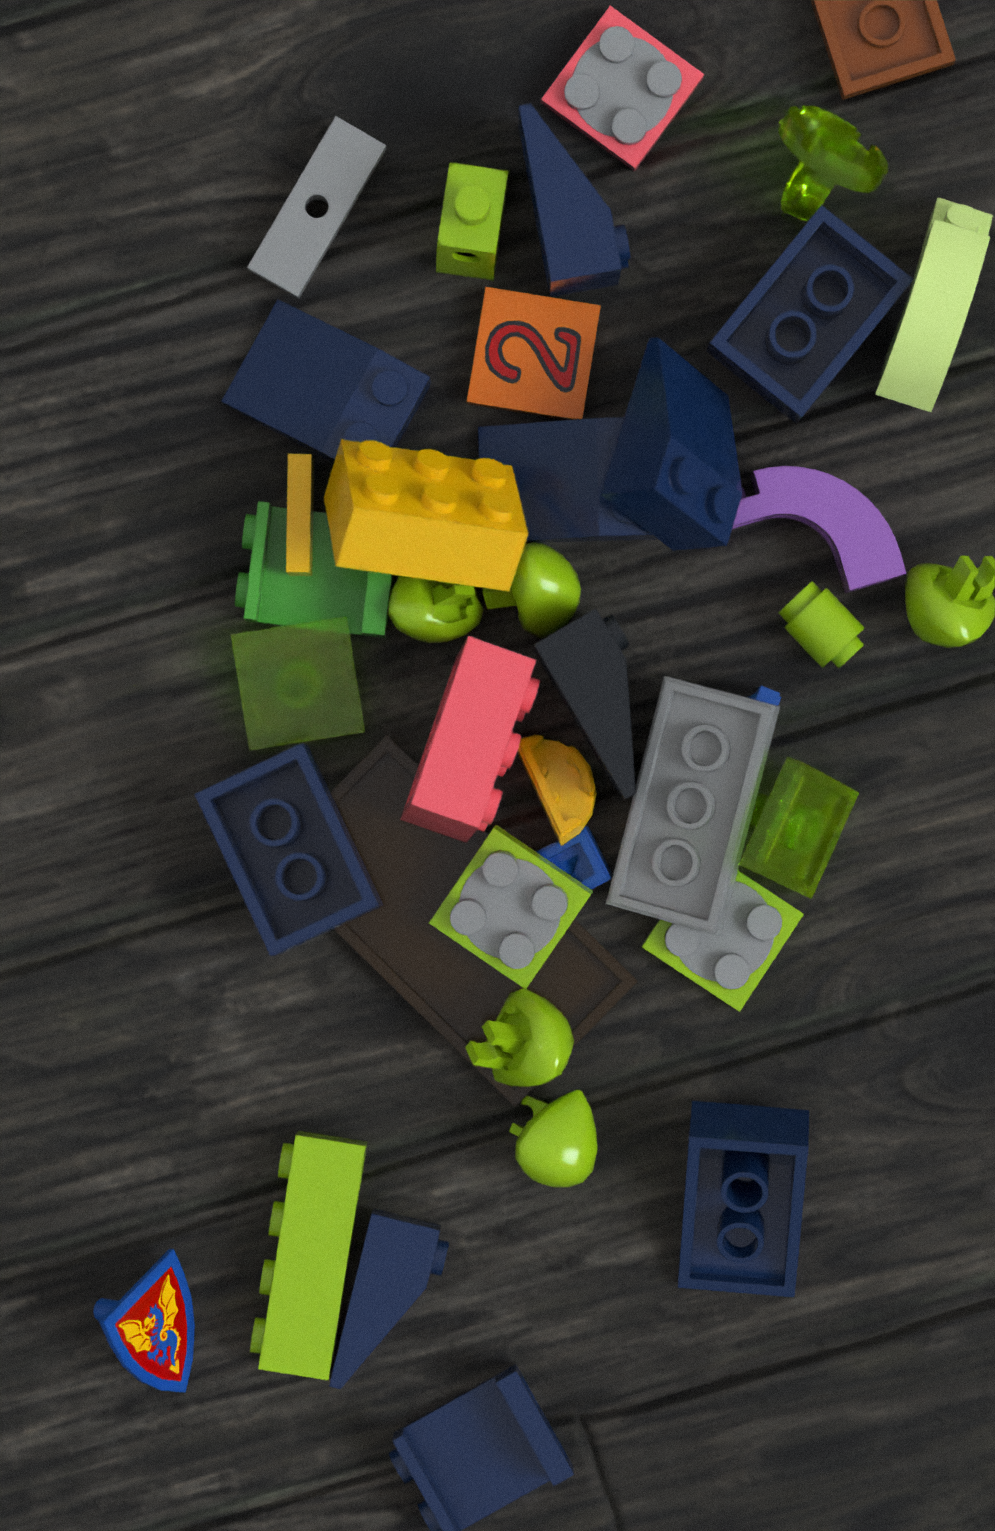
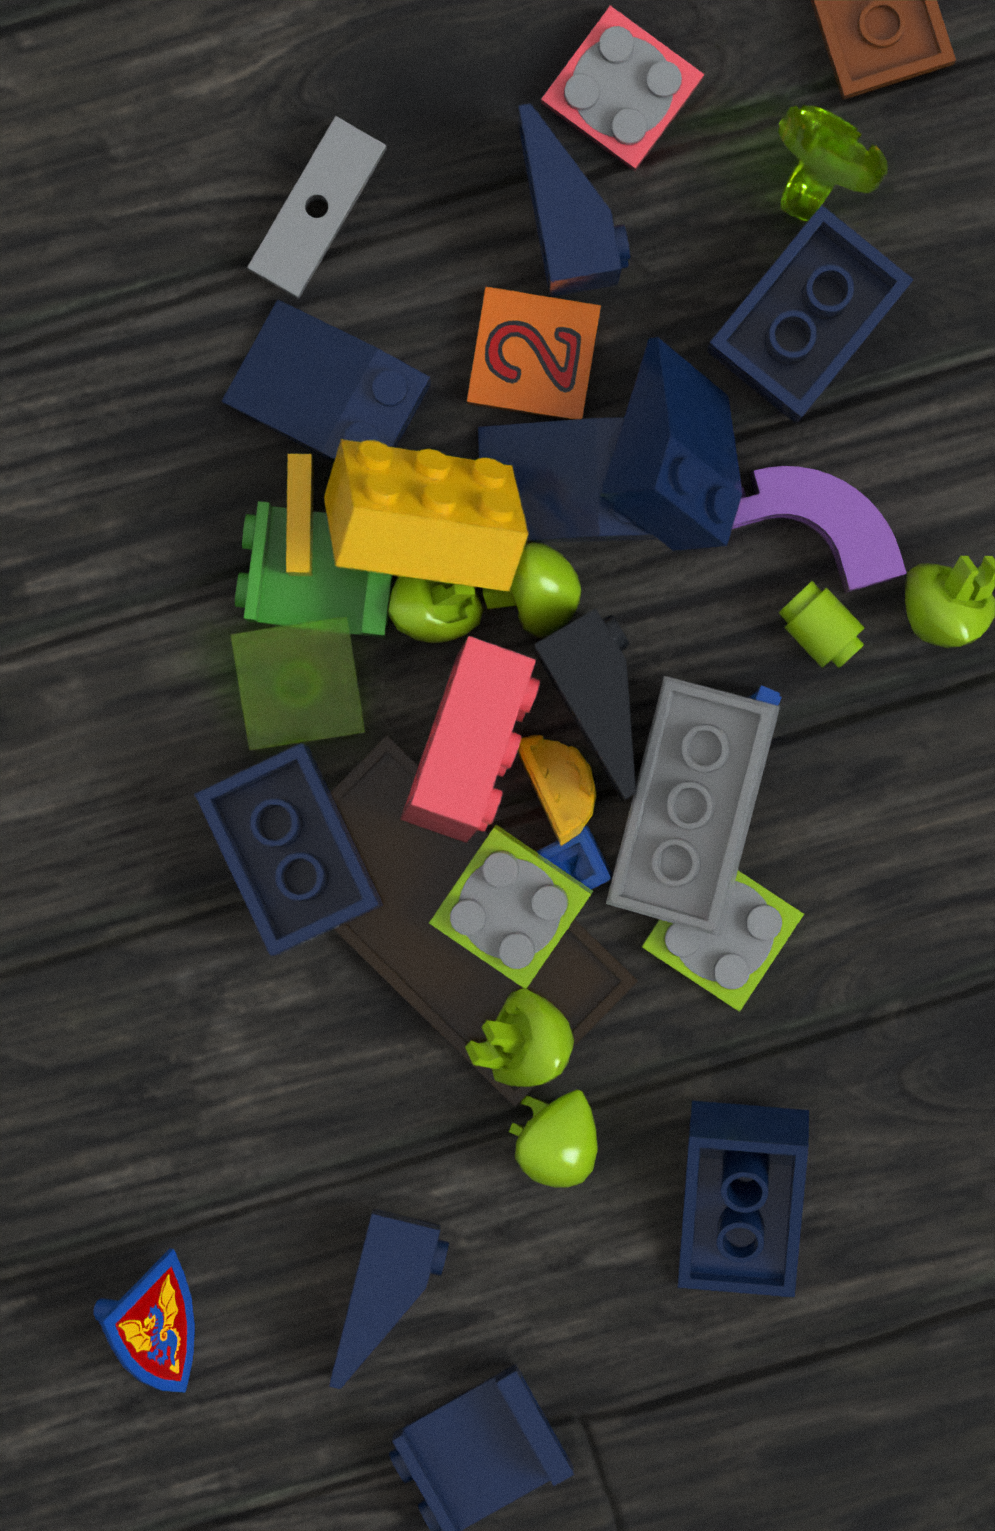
(311, 1254): lime brick -> none
(471, 220): lime torso -> none
(797, 827): clear neon green tile -> none
(936, 305): yellowish green arch -> none

